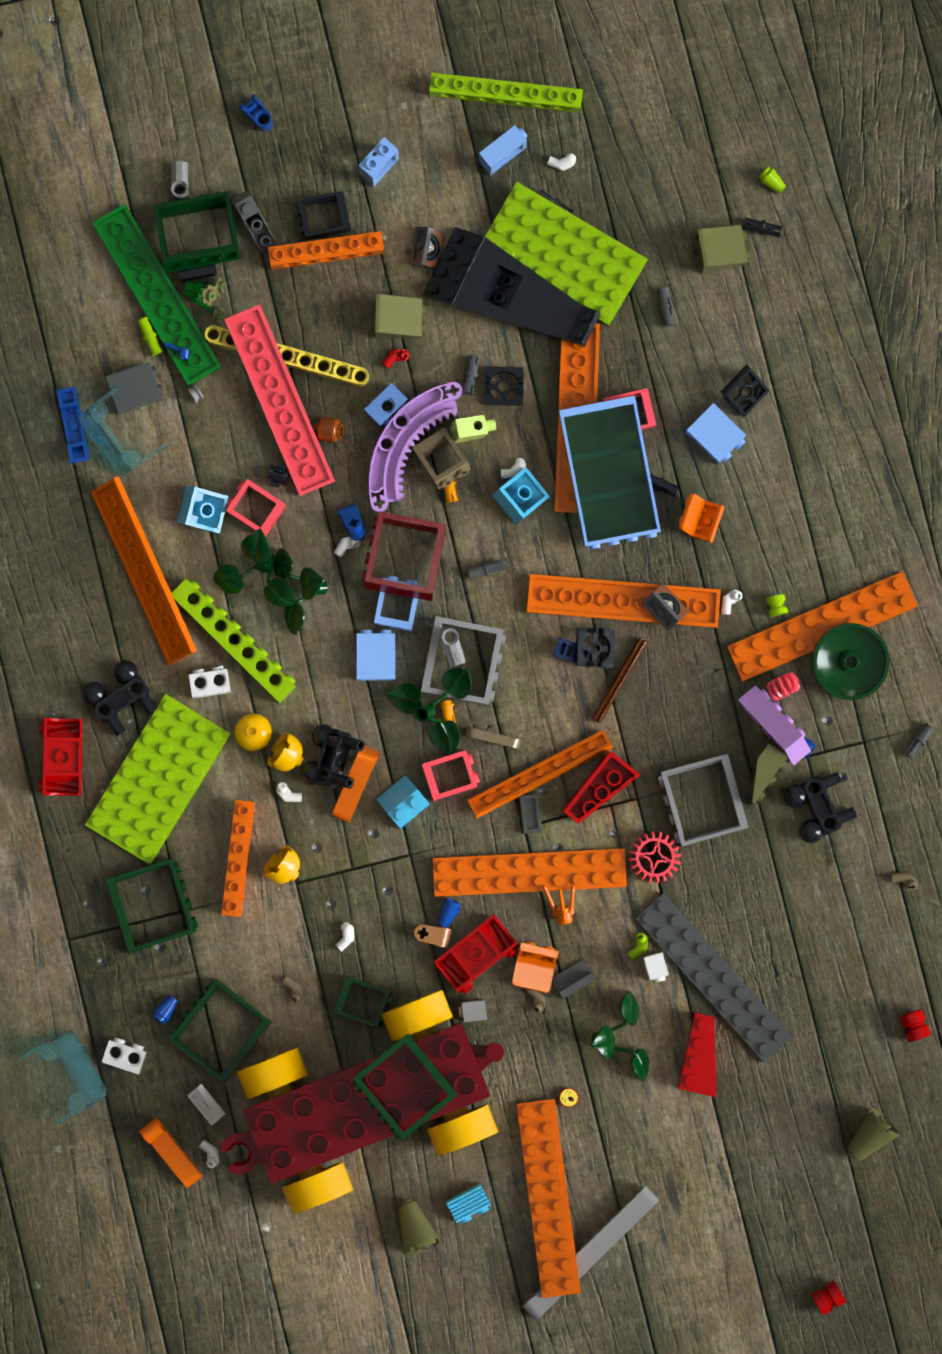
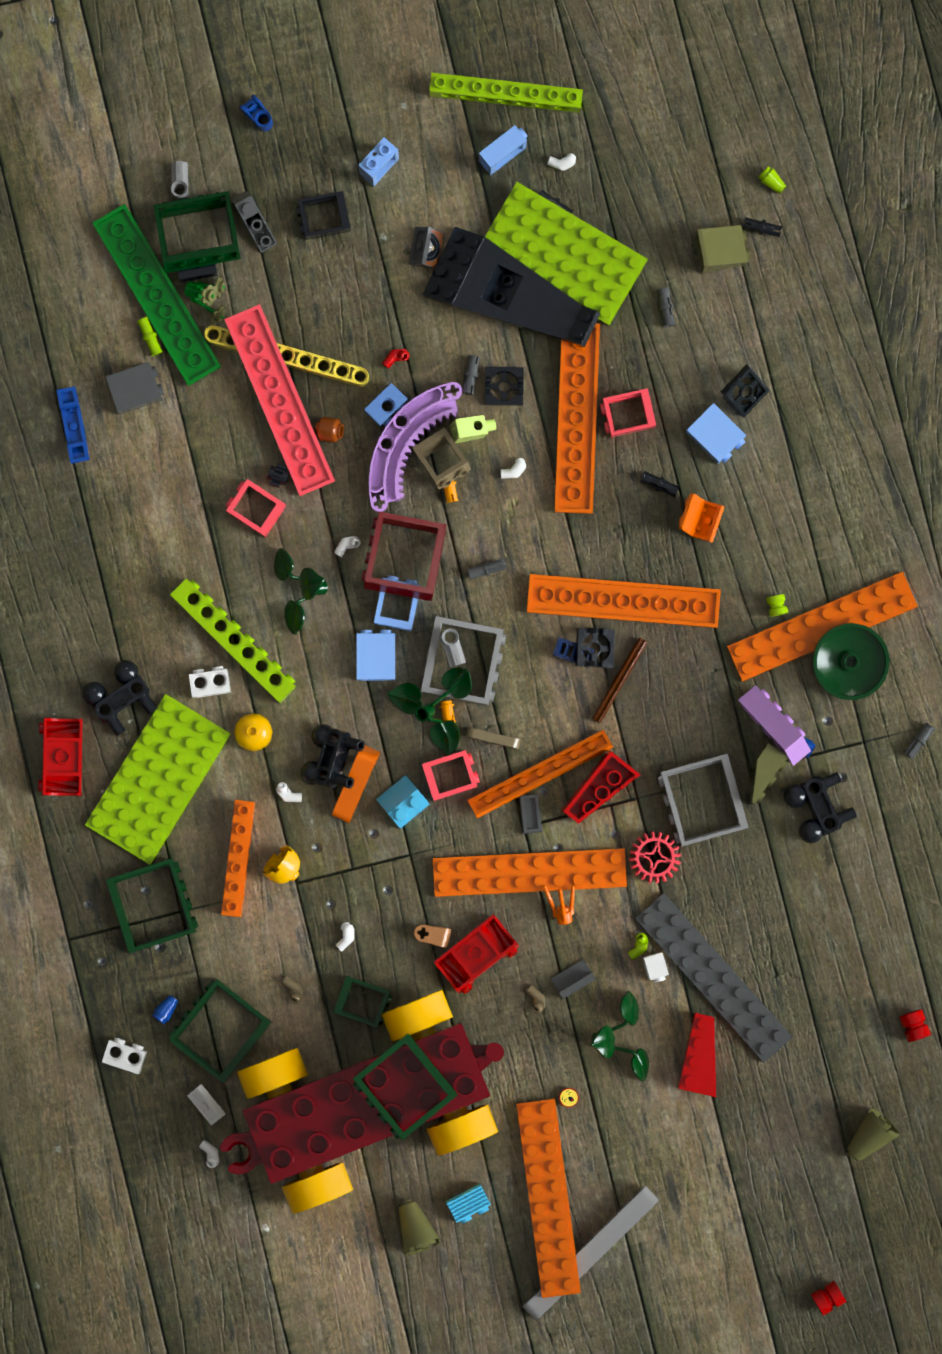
(78, 1066): clear light blue windscreen -> none
(93, 422): clear light blue windscreen -> none
(143, 571): orange plate -> none
(171, 1152): orange beam -> none
(184, 353): blue hand -> none
(195, 393): light grey bush -> none
(202, 509): medium azure slope -> none
(256, 547): dark green plant -> none
(286, 753): yellow cylinder -> none
(326, 250): orange brick -> none
(352, 521): blue piece -> none
(399, 317): olive slope -> none
(448, 912): blue cone -> none
(473, 1010): light grey brick -> none
(520, 495): medium azure slope -> none
(535, 967): orange bracket -> none
(609, 472): clear green window -> none
(665, 607): dark grey panel -> none
(729, 599): white arm -> none
(783, 686): coral gear -> none
(906, 878): dark tan arm -> none

